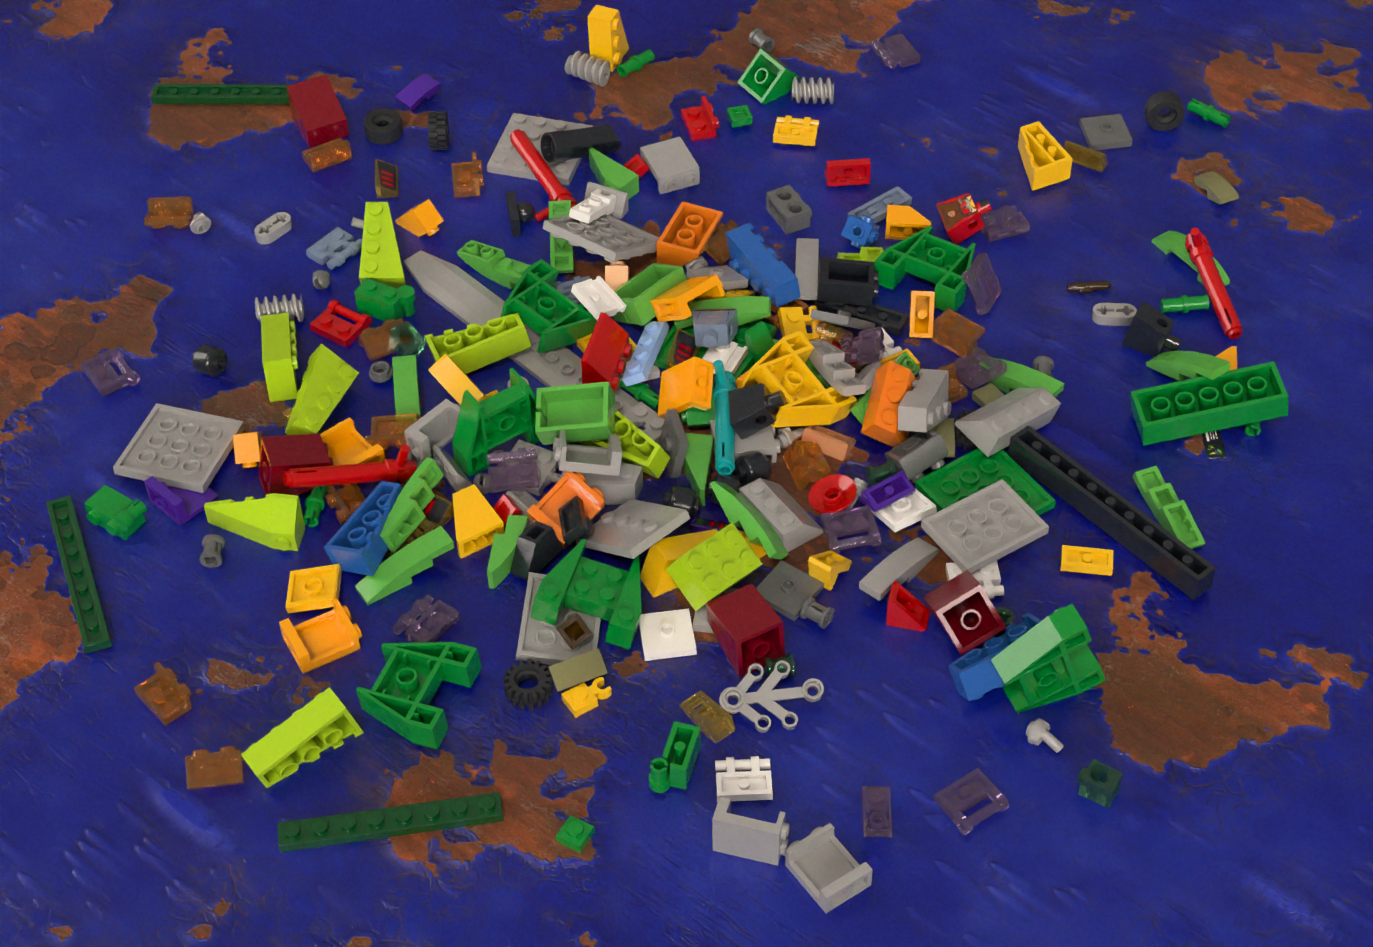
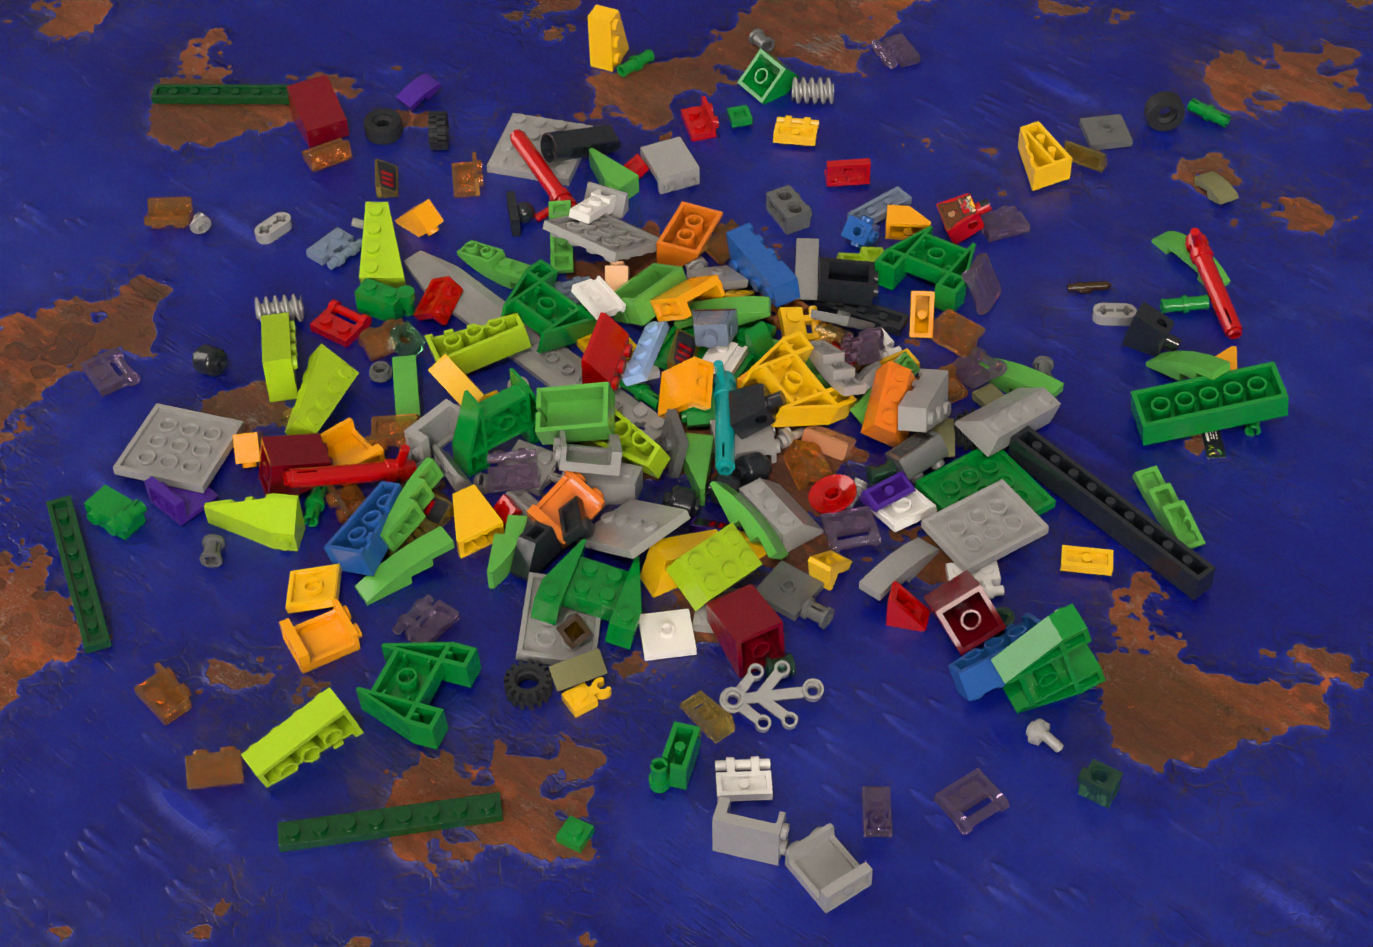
(321, 279): dark grey hinge -> none
(439, 300): none -> red bracket
(588, 68): light grey piece -> none

